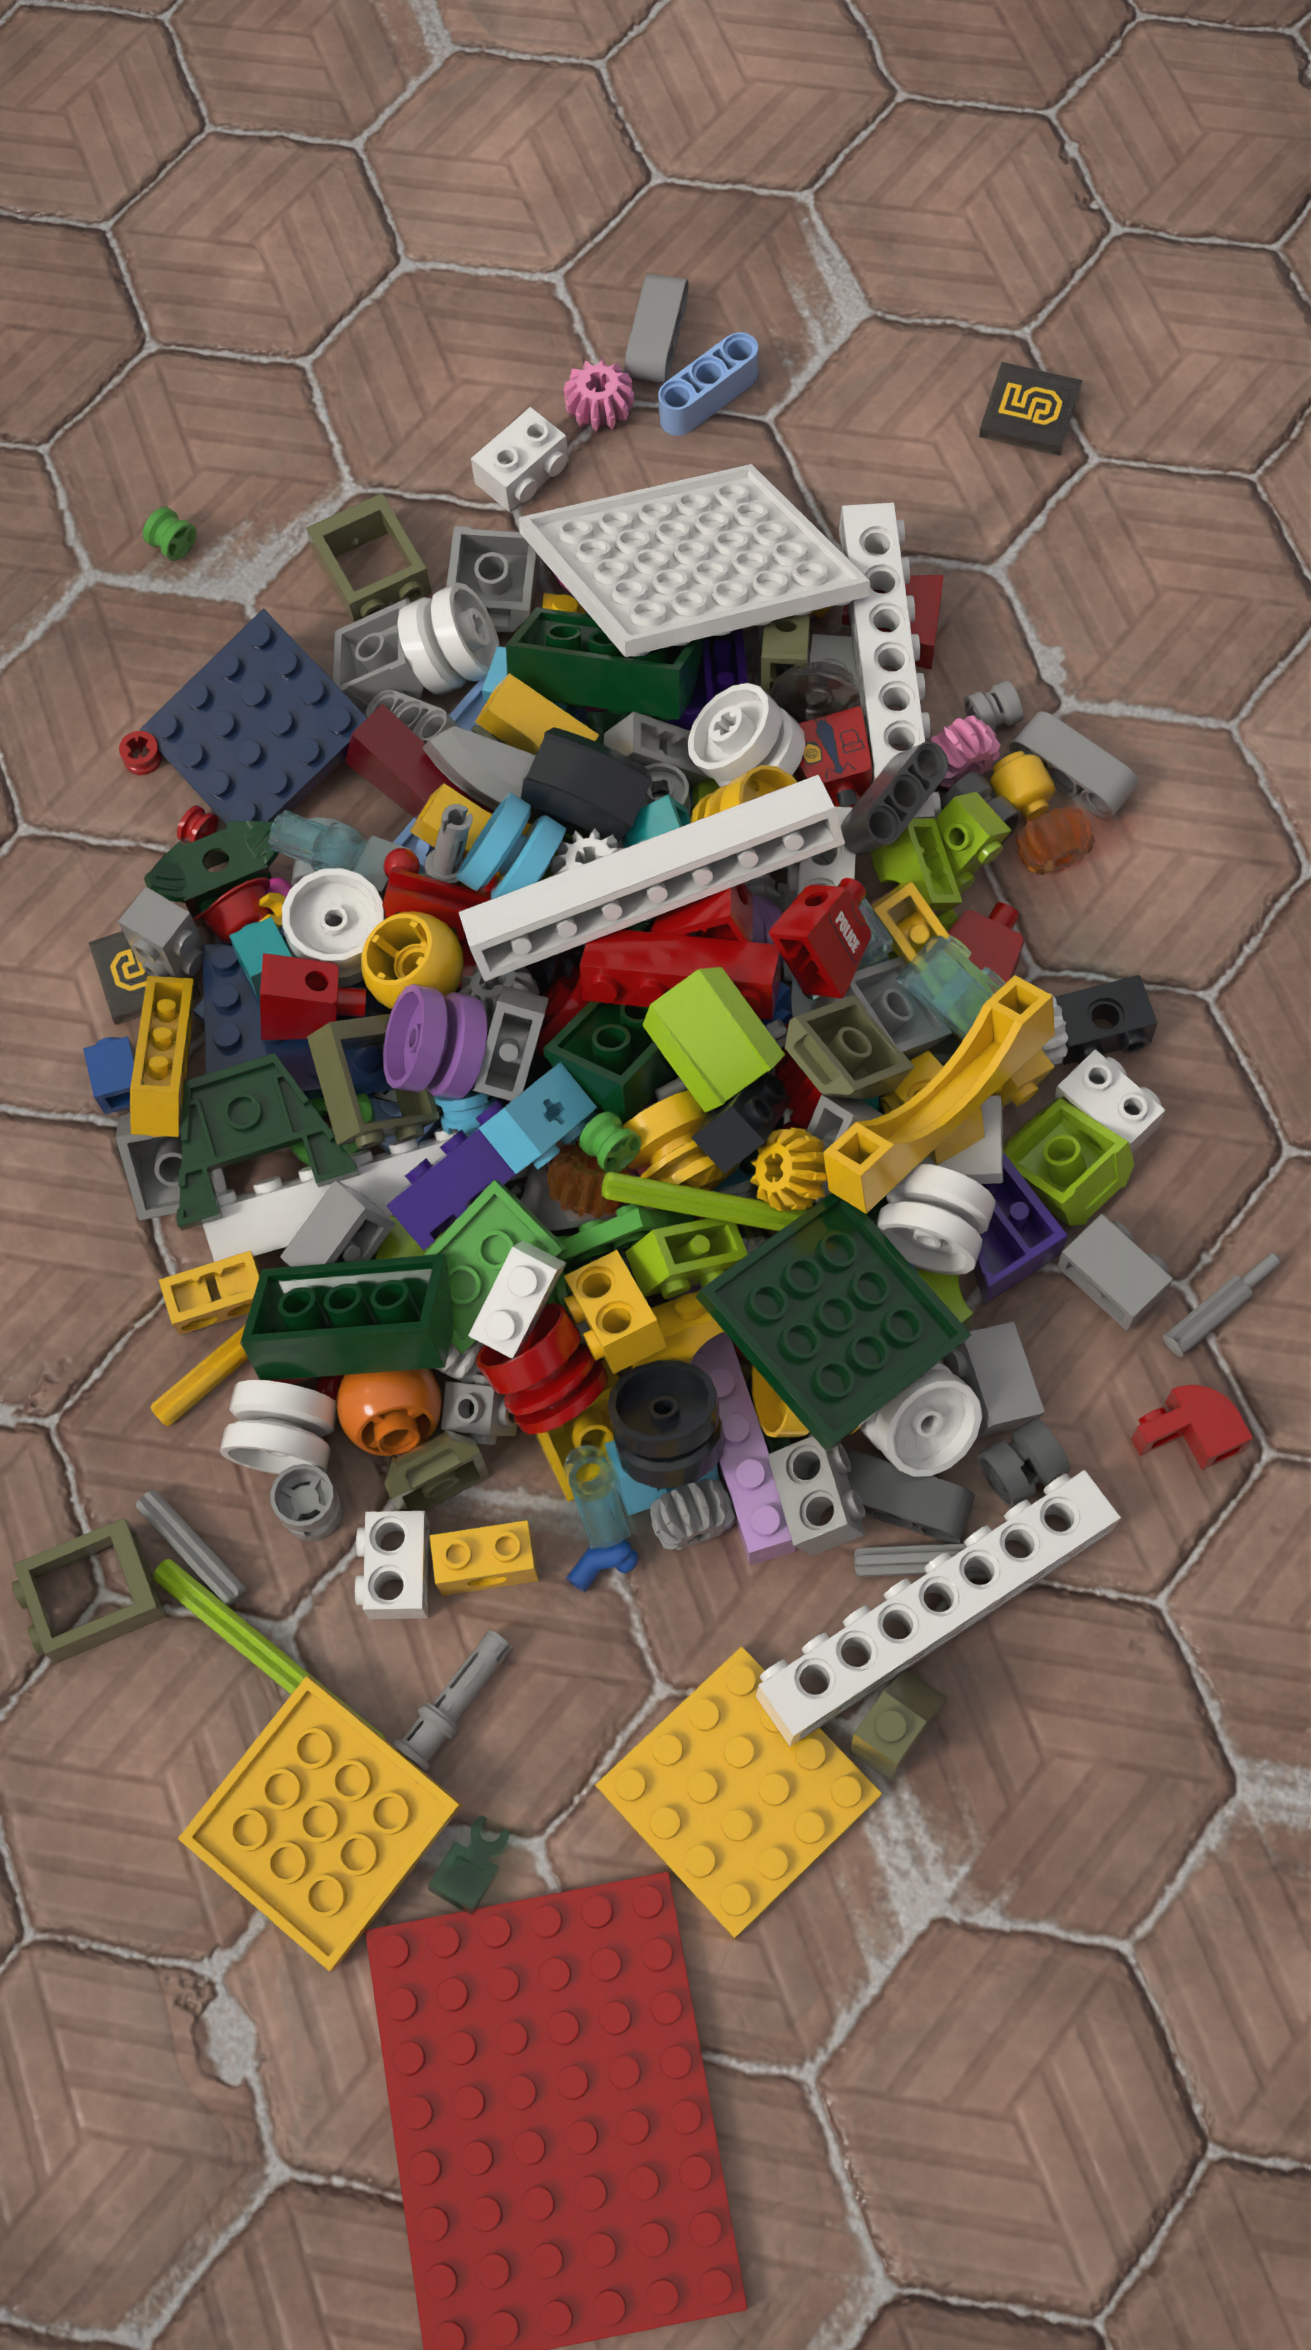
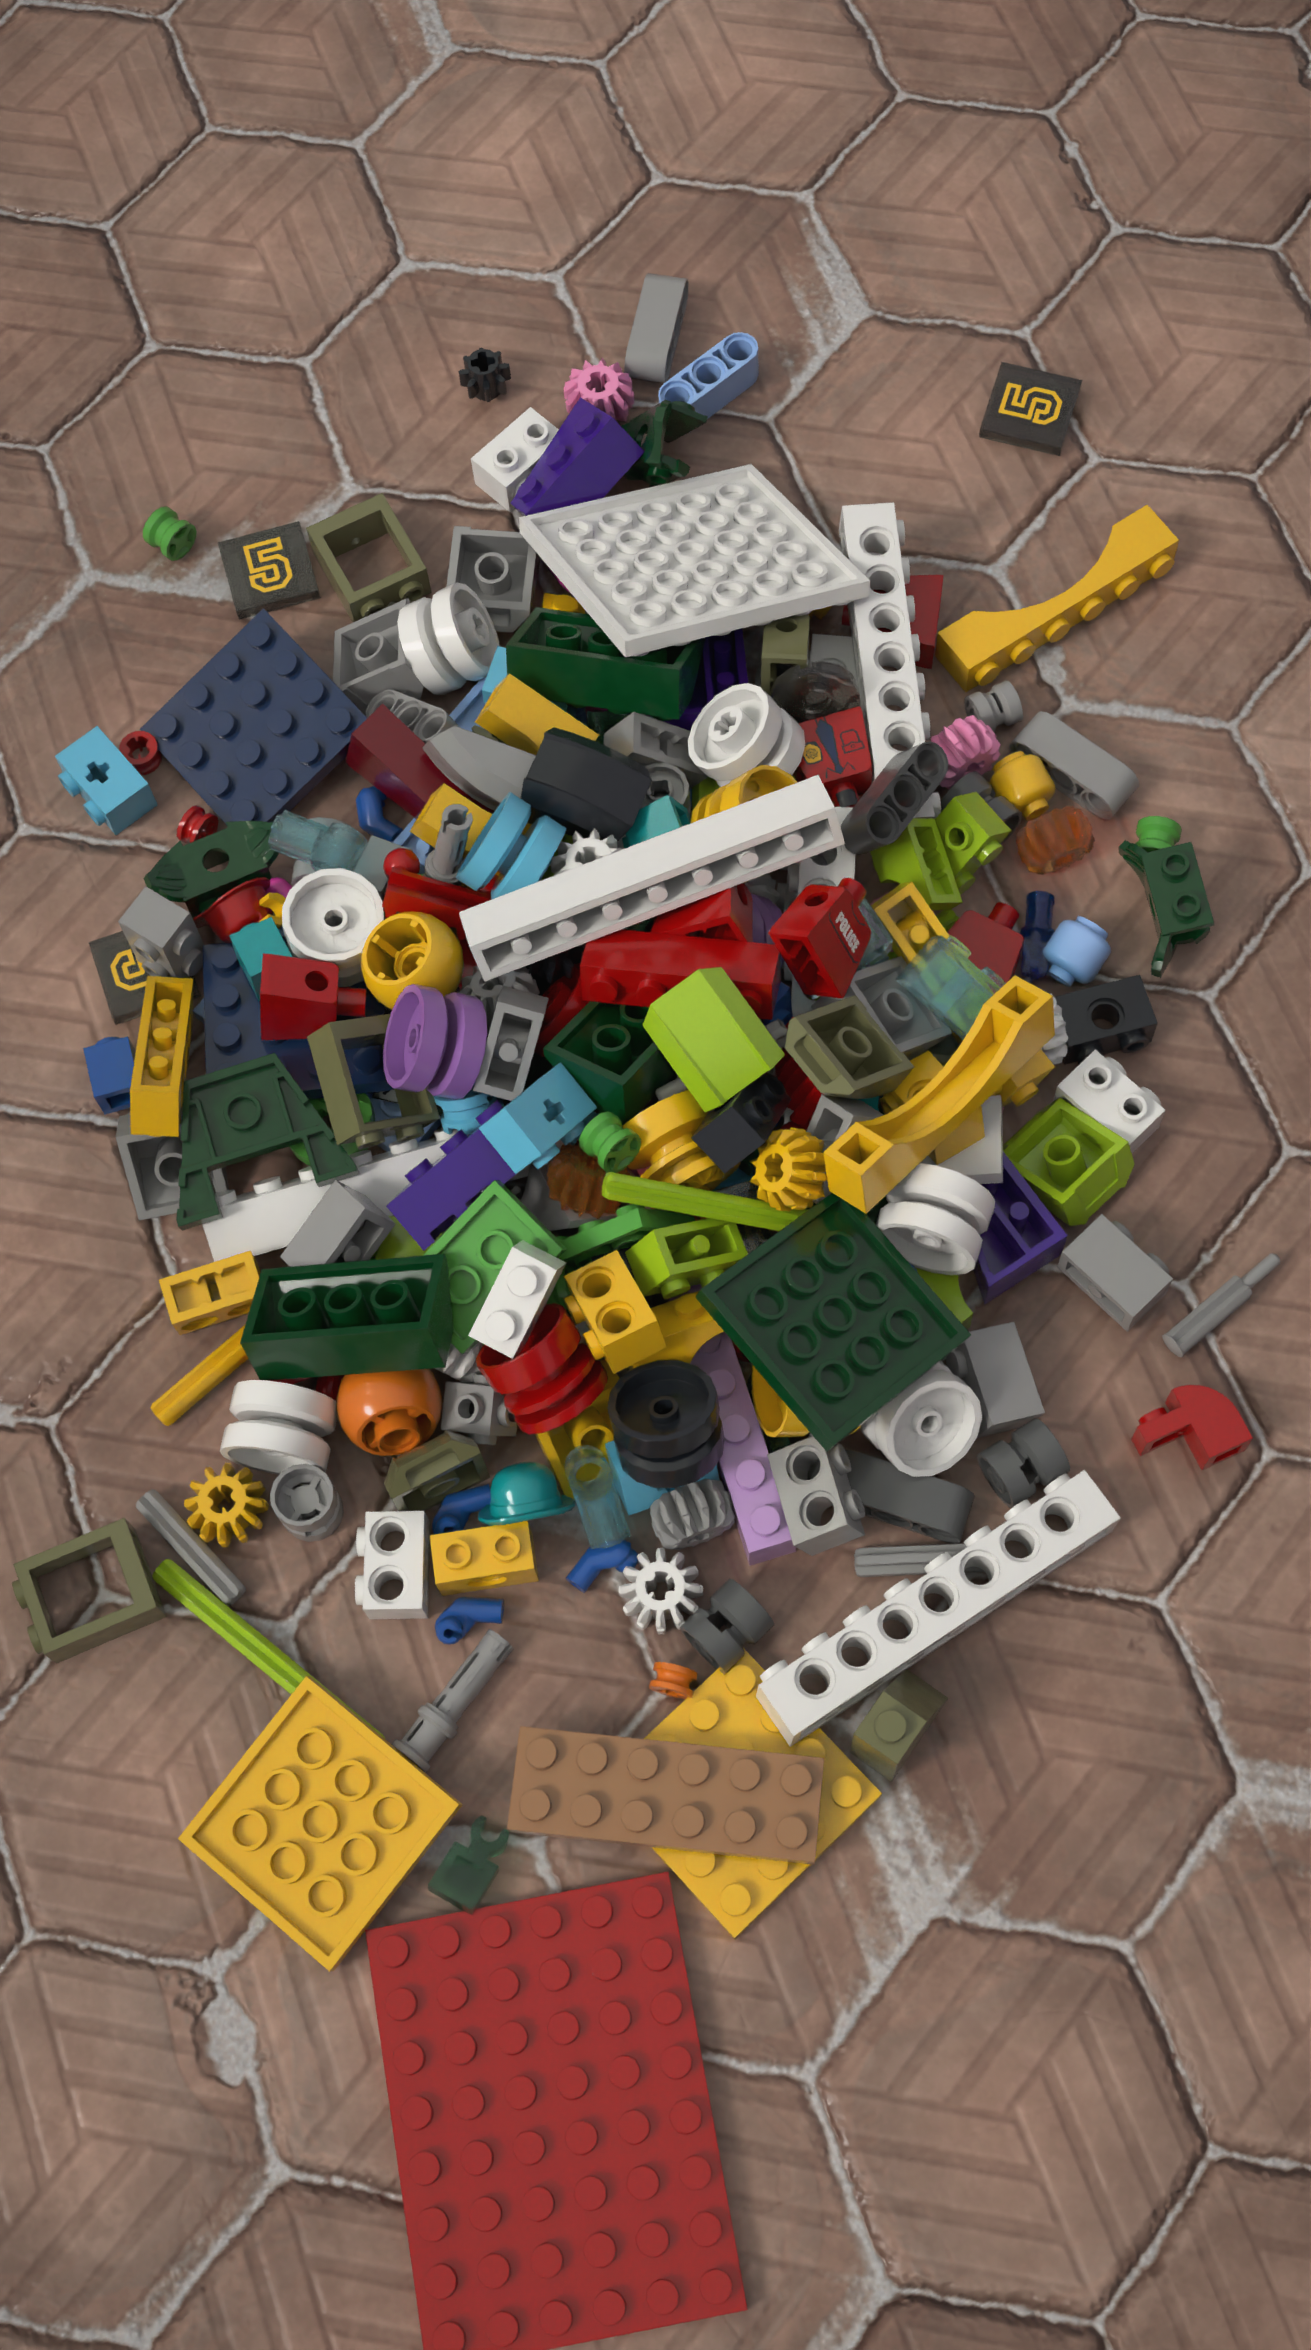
(105, 780): none -> medium azure brick
(225, 1523): none -> yellow gear
(269, 570): none -> clear smoke tile
(370, 815): none -> blue arm
(458, 1507): none -> blue arm
(463, 1616): none -> blue arm
(484, 374): none -> black gear
(523, 1494): none -> teal hat
(579, 463): none -> dark purple wedge
(647, 1580): none -> white gear
(661, 423): none -> dark green piece
(666, 1795): none -> medium nougat plate
(673, 1680): none -> orange bush
(739, 1613): none -> dark grey wheel
(988, 642): none -> yellow arch
(1037, 933): none -> clear blue axle
(1076, 951): none -> light blue head
(1157, 833): none -> bright green wheel
(1174, 897): none -> dark green piece

